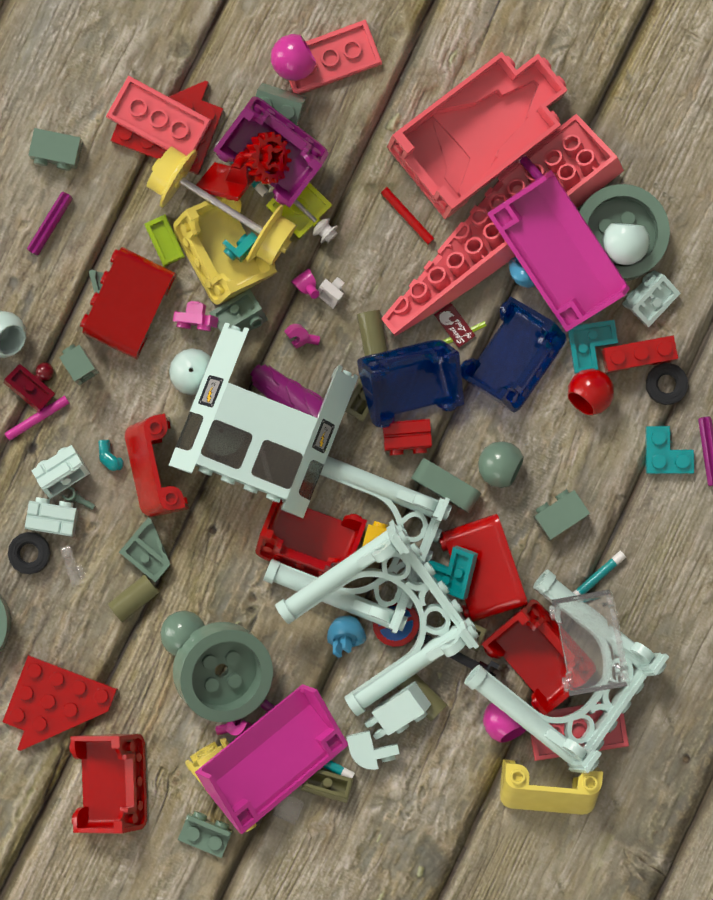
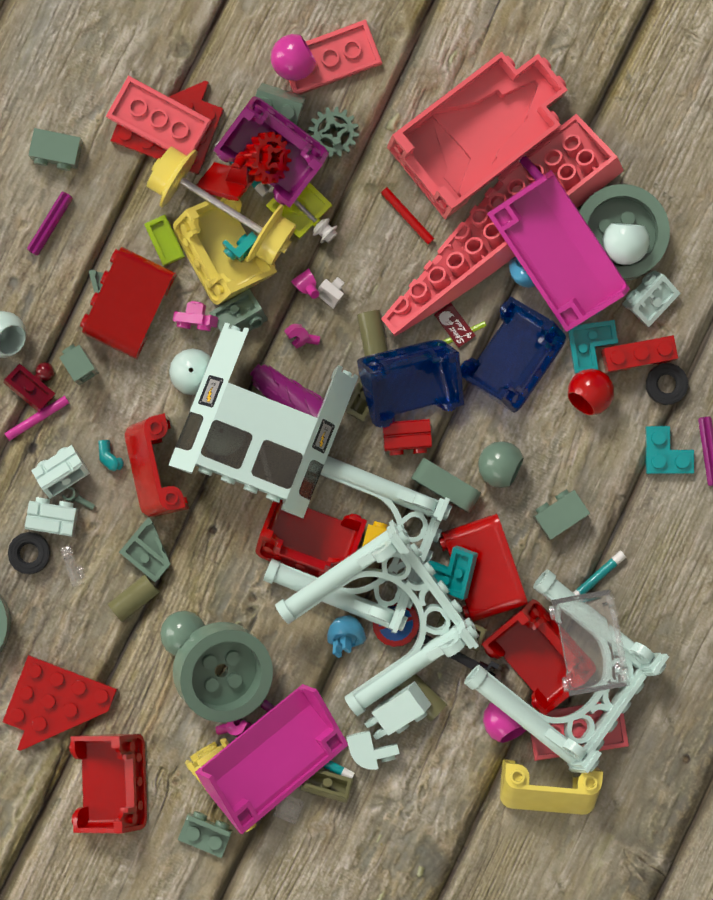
(344, 129): none -> sand green gear

